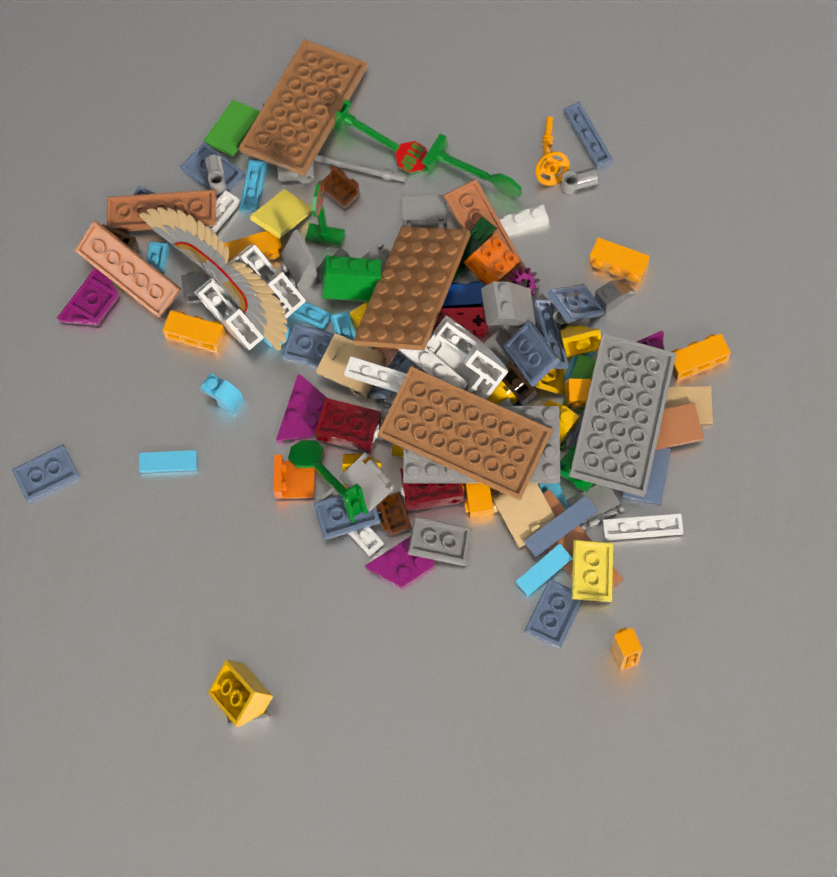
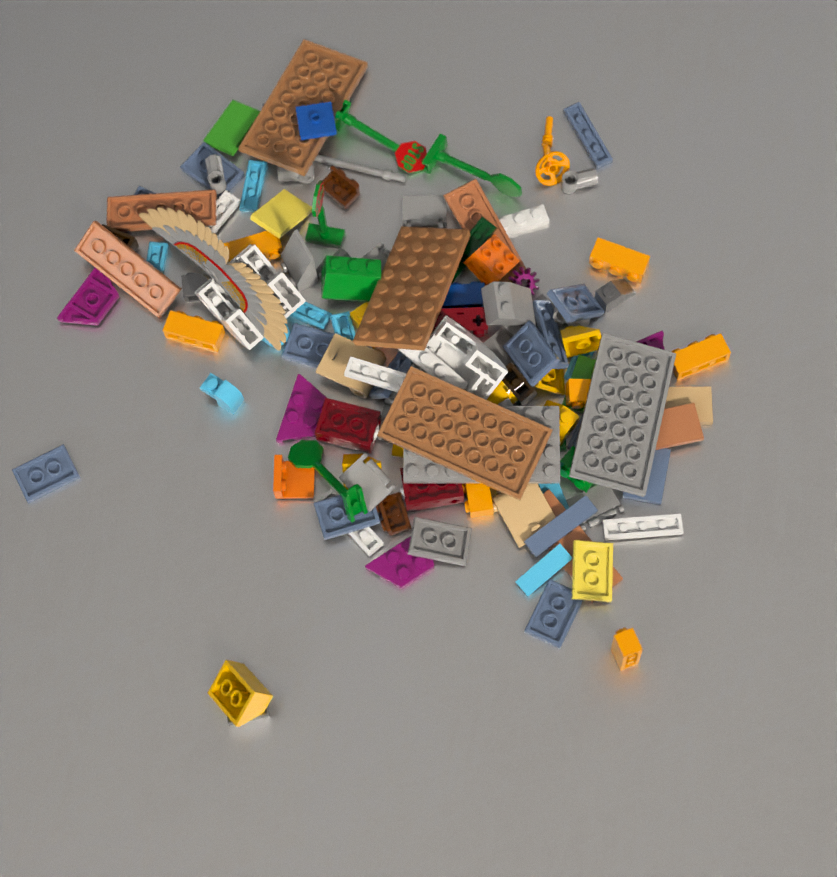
(168, 461): medium azure tile -> none
(316, 120): none -> blue plate

